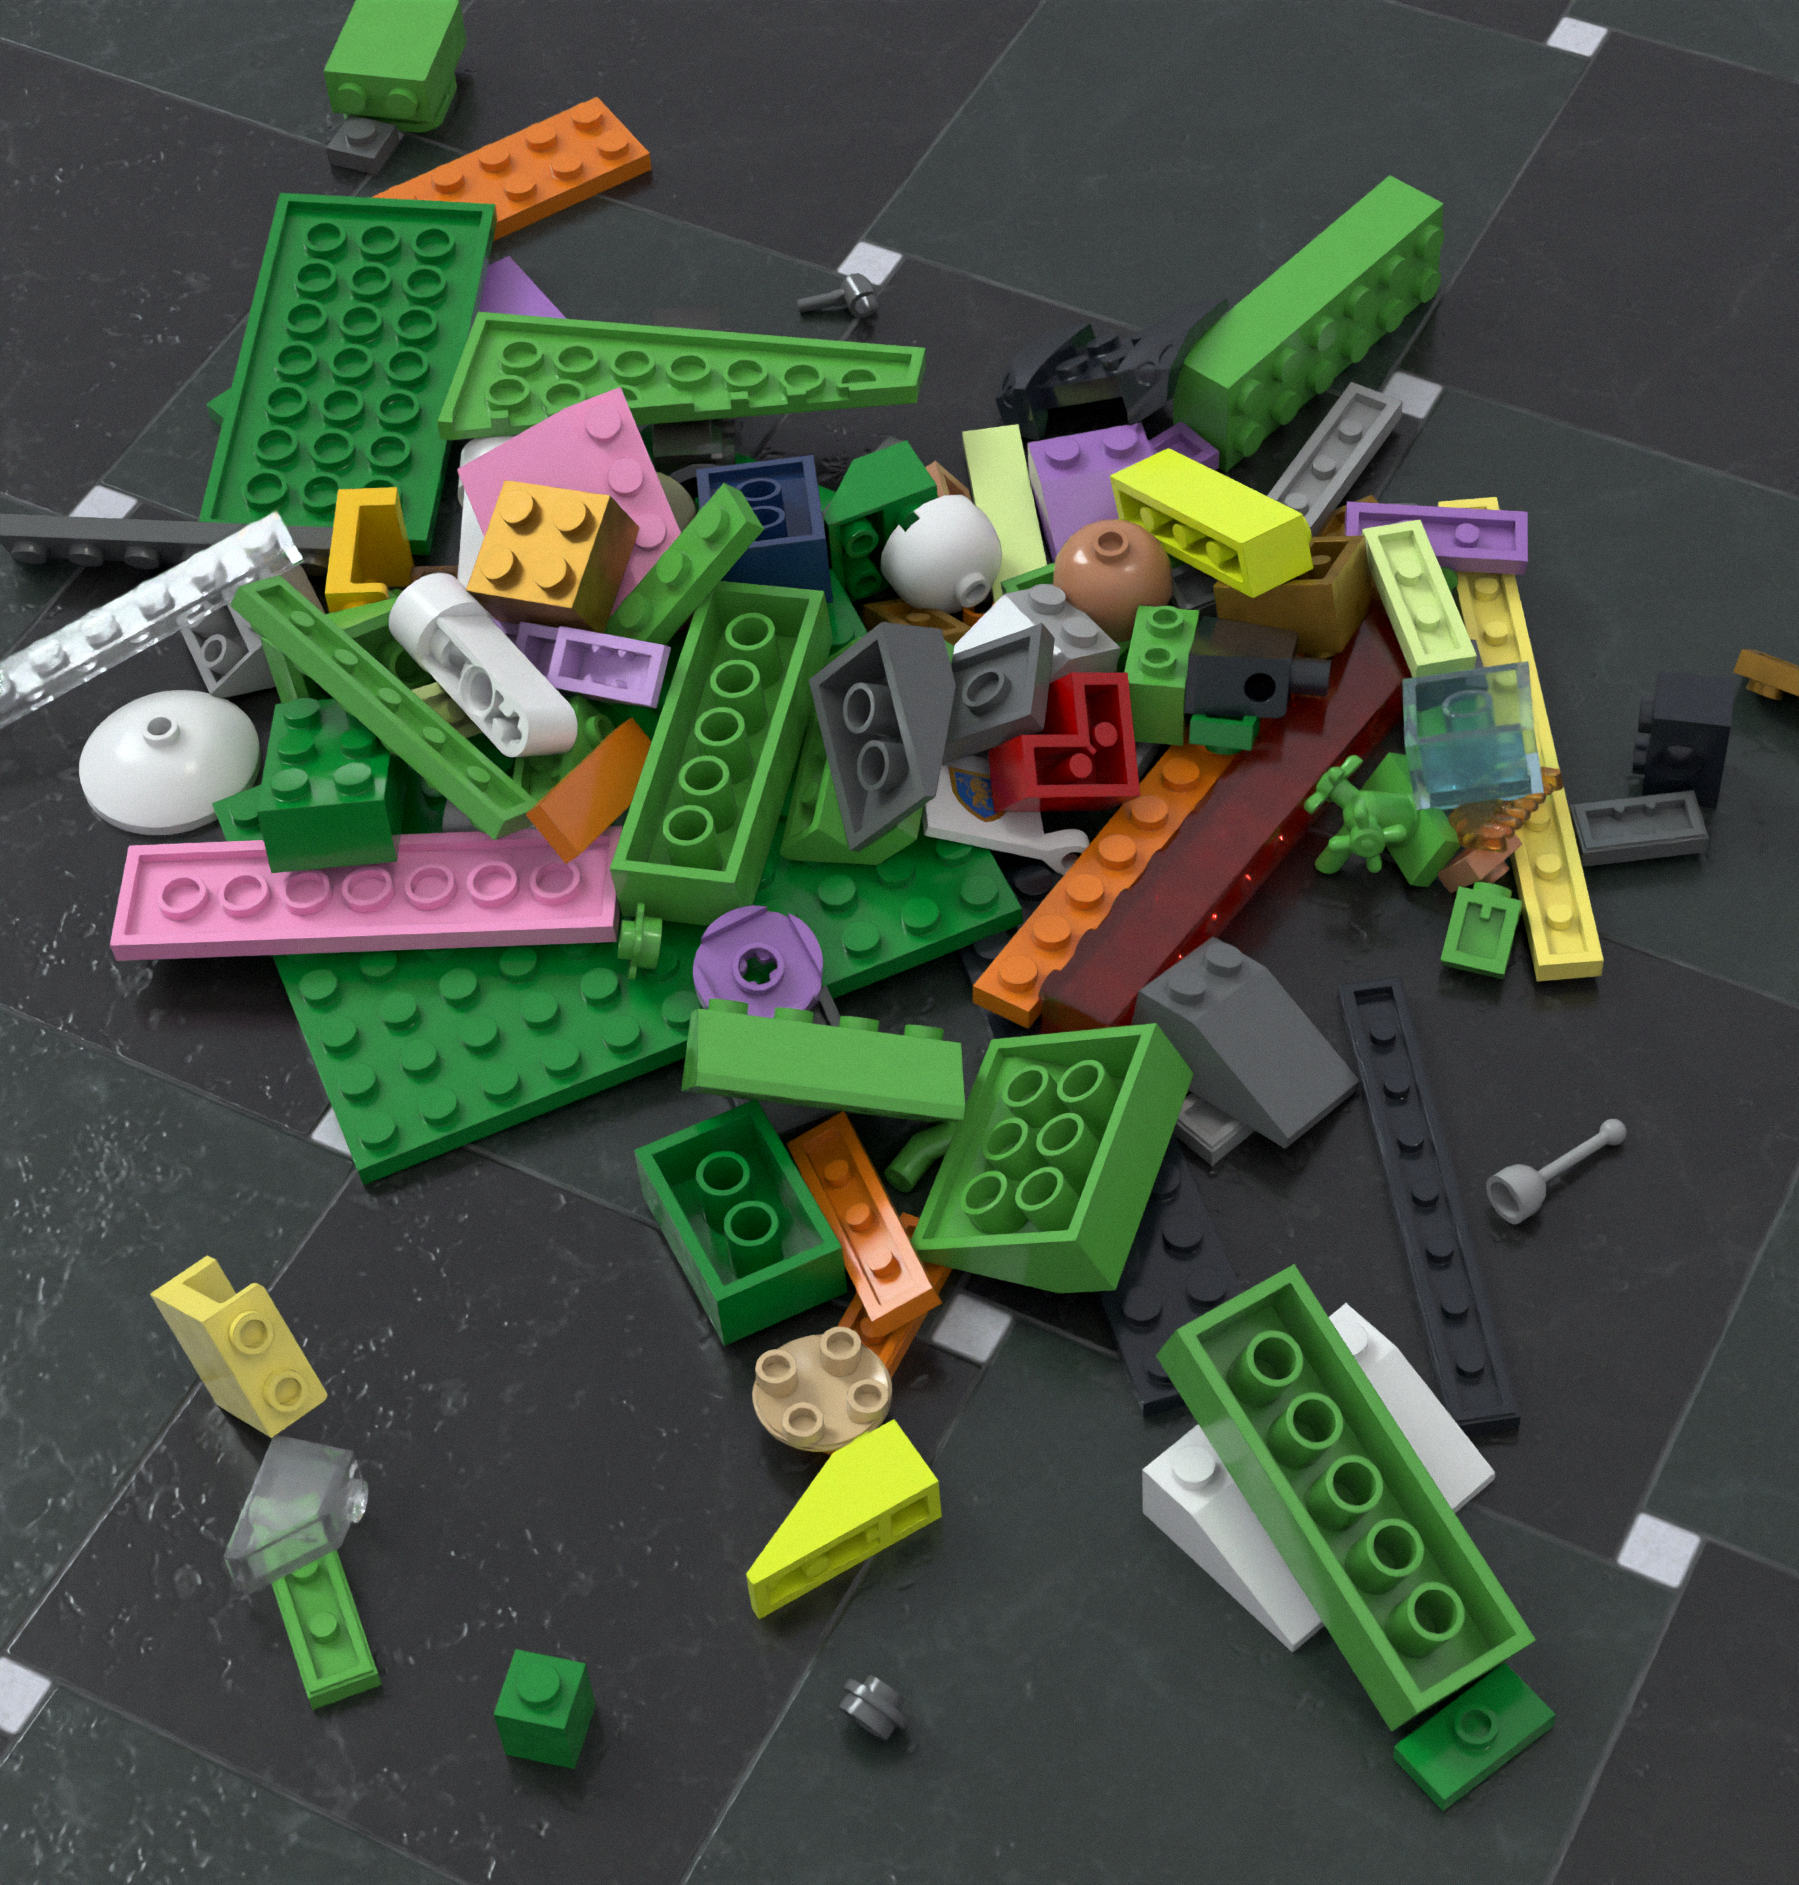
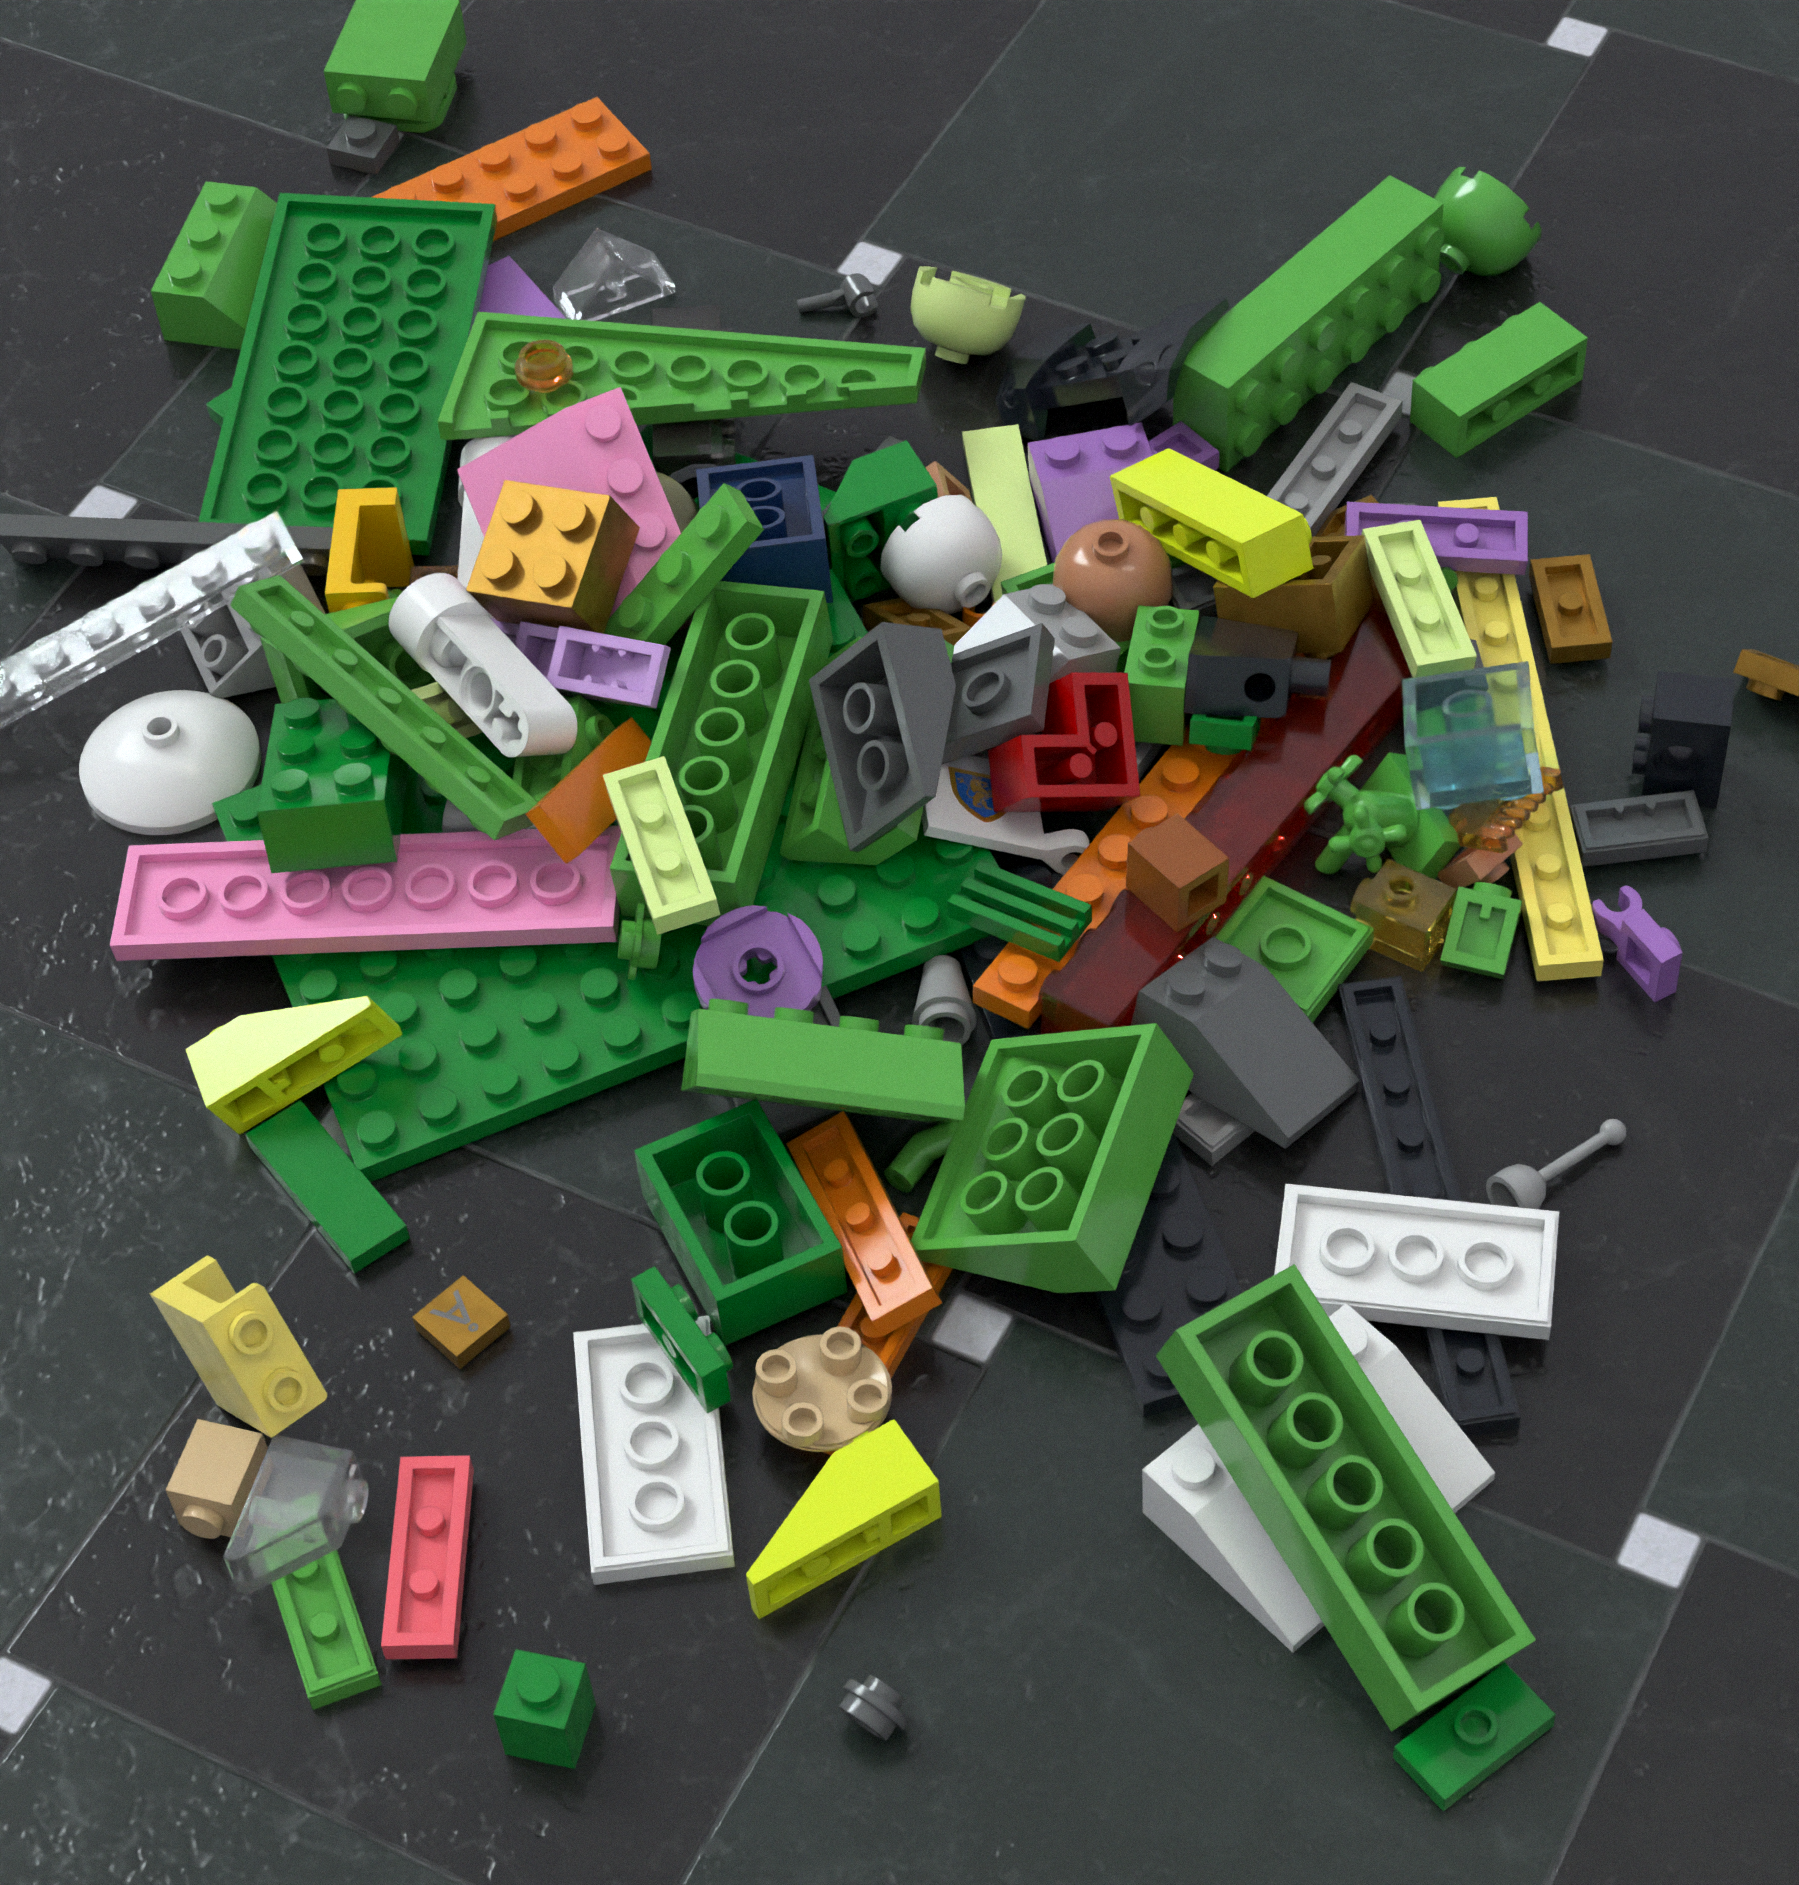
(214, 267): none -> bright green slope
(215, 1478): none -> tan brick
(282, 1054): none -> neon yellow slope
(327, 1186): none -> green tile
(428, 1558): none -> coral plate
(461, 1322): none -> pearl gold tile
(543, 366): none -> clear orange plate
(610, 278): none -> clear slope
(648, 1461): none -> white tile
(661, 845): none -> yellowish green plate
(671, 1321): none -> green plate
(945, 1000): none -> light grey cone
(963, 314): none -> yellowish green cylinder
(1025, 904): none -> green tile
(1177, 872): none -> dark orange brick
(1298, 941): none -> bright green plate
(1406, 912): none -> clear yellow brick
(1423, 1259): none -> white tile
(1483, 225): none -> bright green cylinder
(1497, 379): none -> bright green brick
(1570, 609): none -> pearl gold plate
(1644, 948): none -> medium lavender plate

